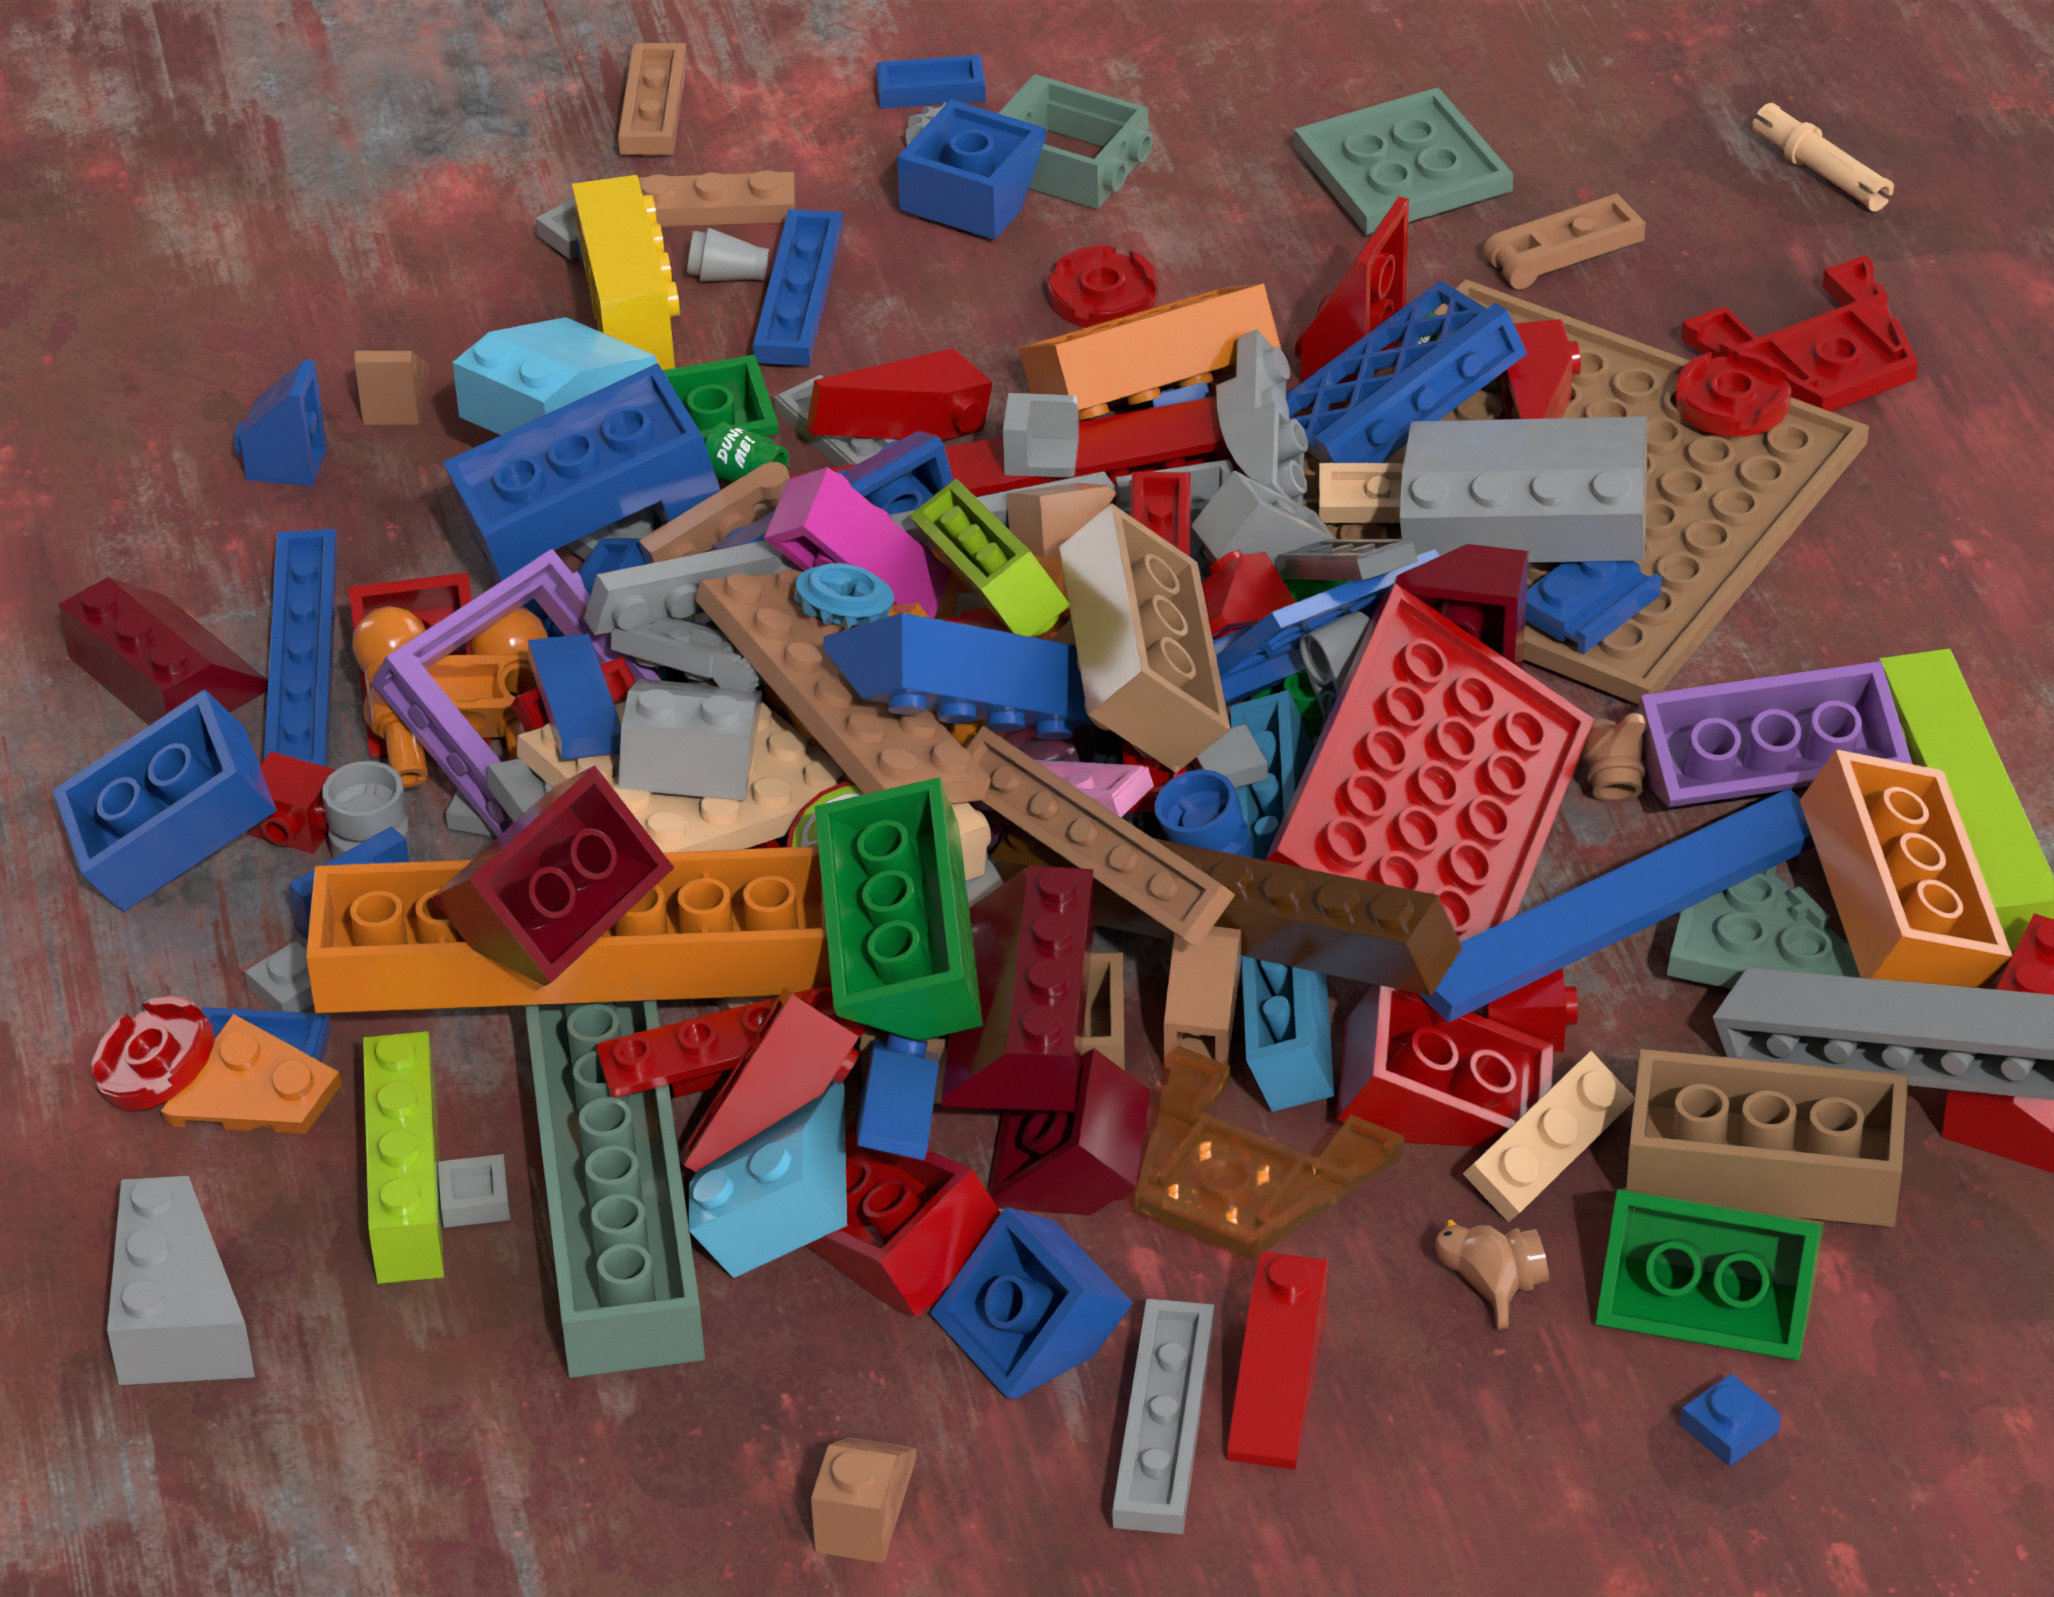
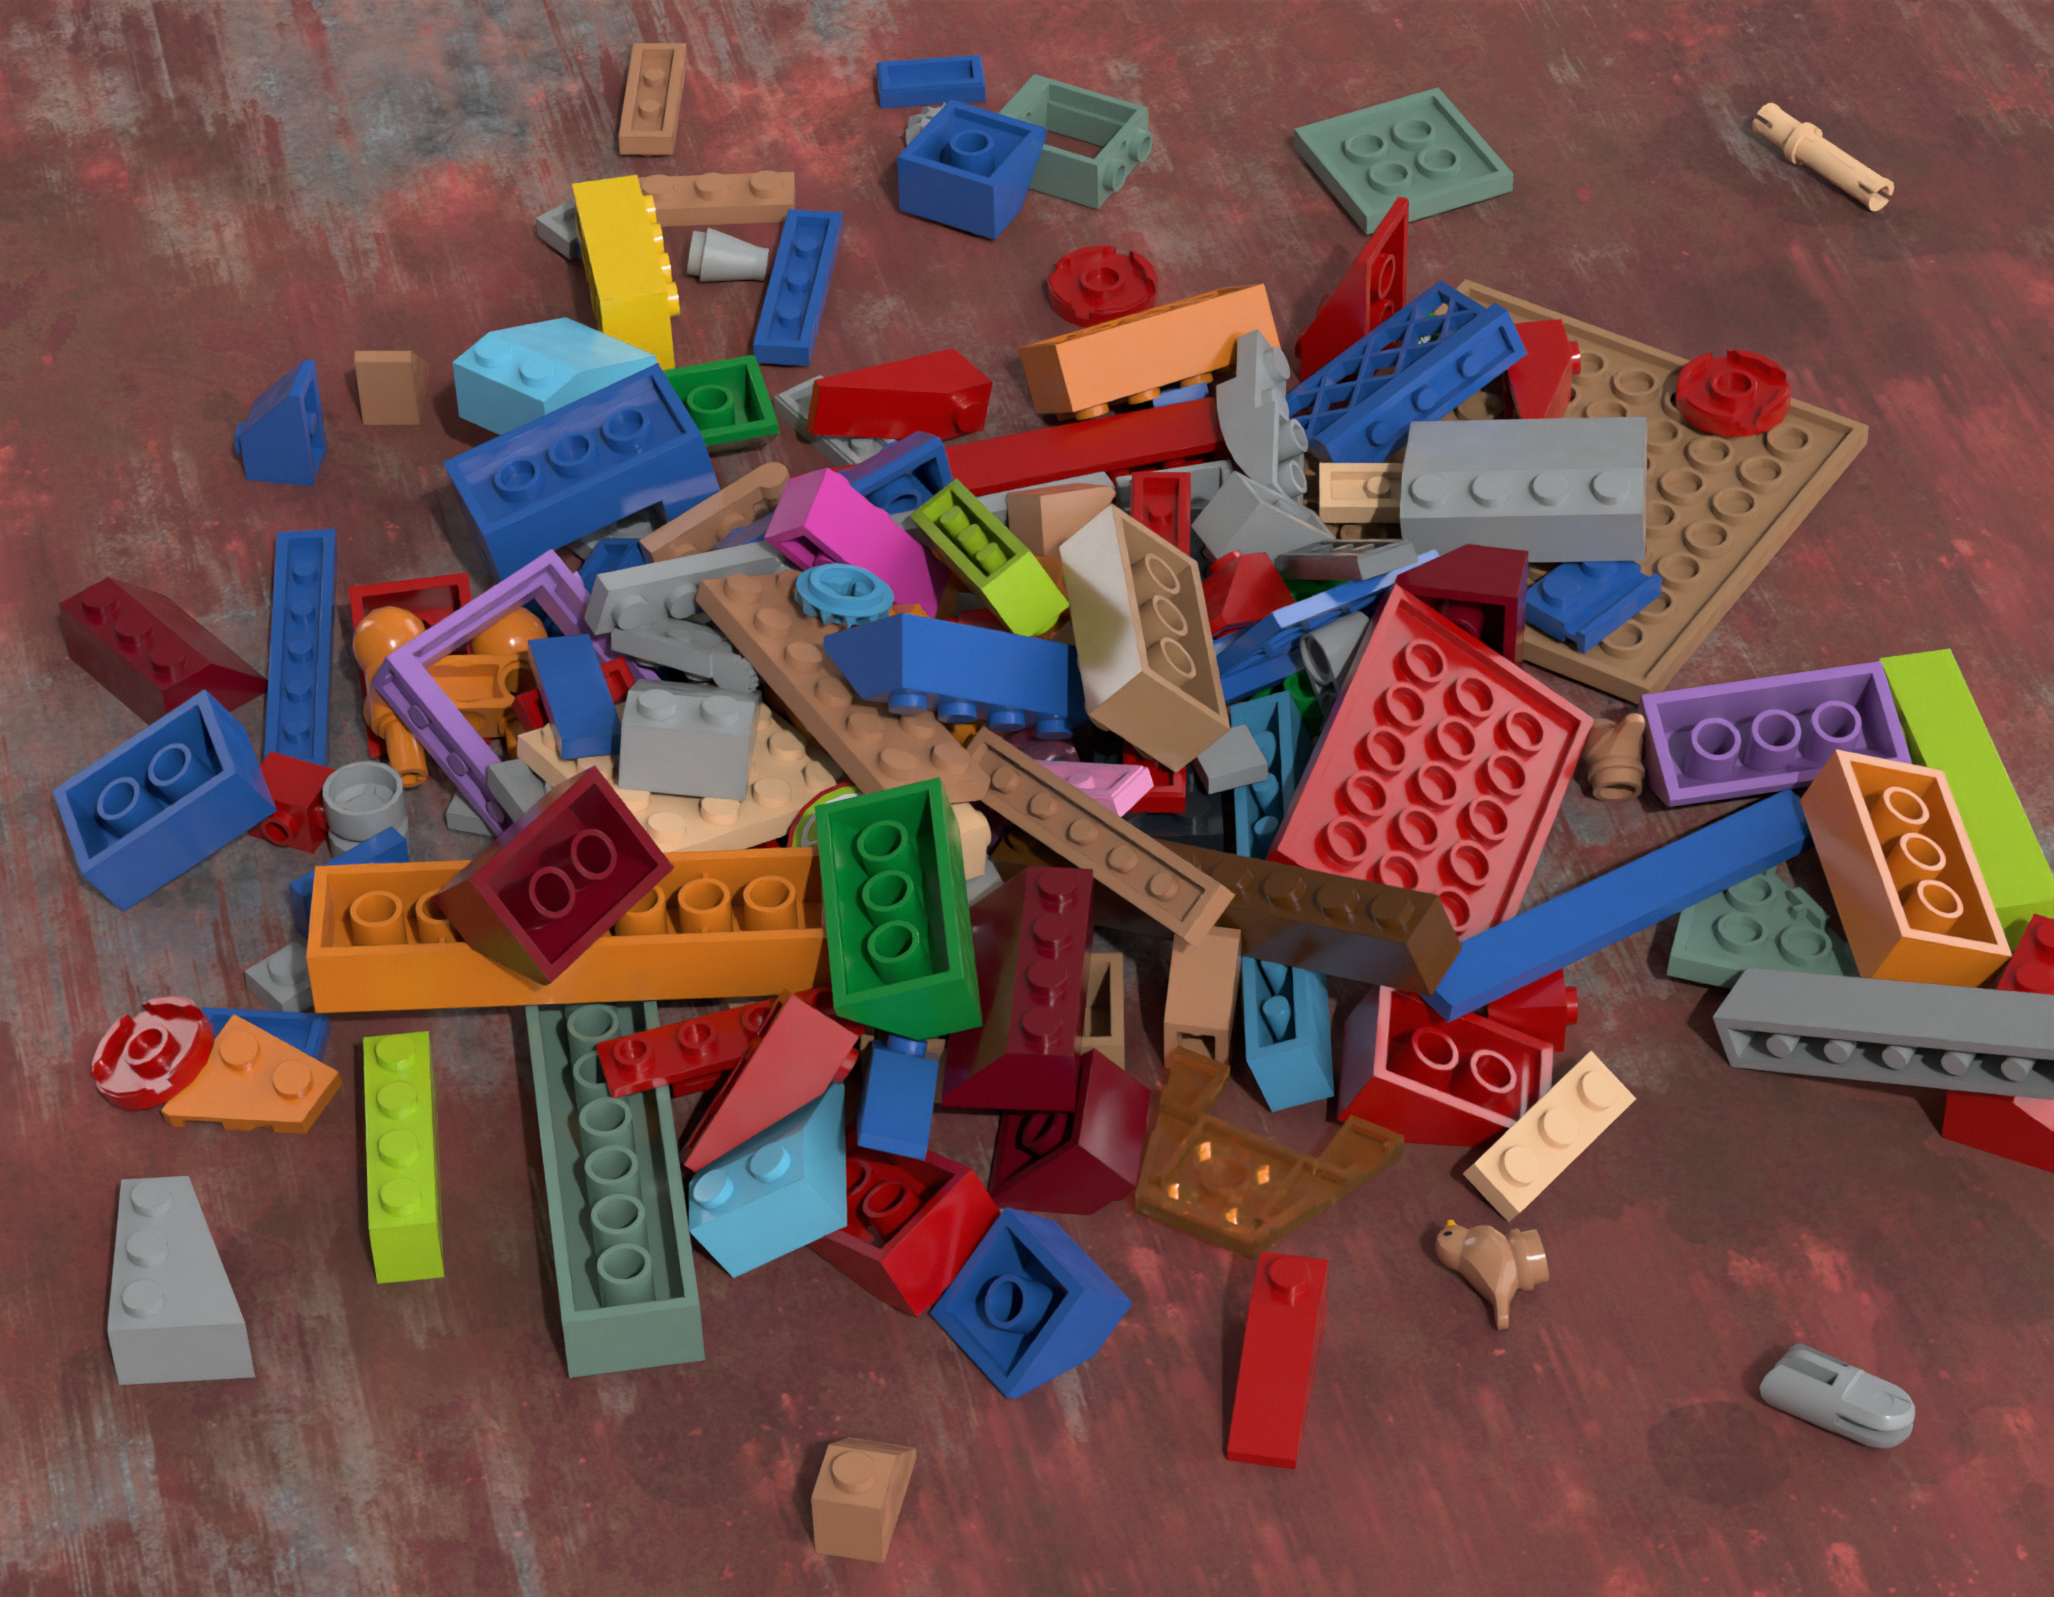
(473, 1190): light grey plate -> none
(739, 452): green piece -> none
(1041, 435): light grey panel -> none
(1164, 1417): light grey plate -> none
(1203, 812): blue wheel -> none
(1564, 239): nougat plate -> none
(1709, 1273): green slope -> none
(1730, 1419): blue plate -> none
(1769, 1136): medium nougat brick -> none
(1829, 356): red wing -> none
(1839, 1397): none -> light grey arm

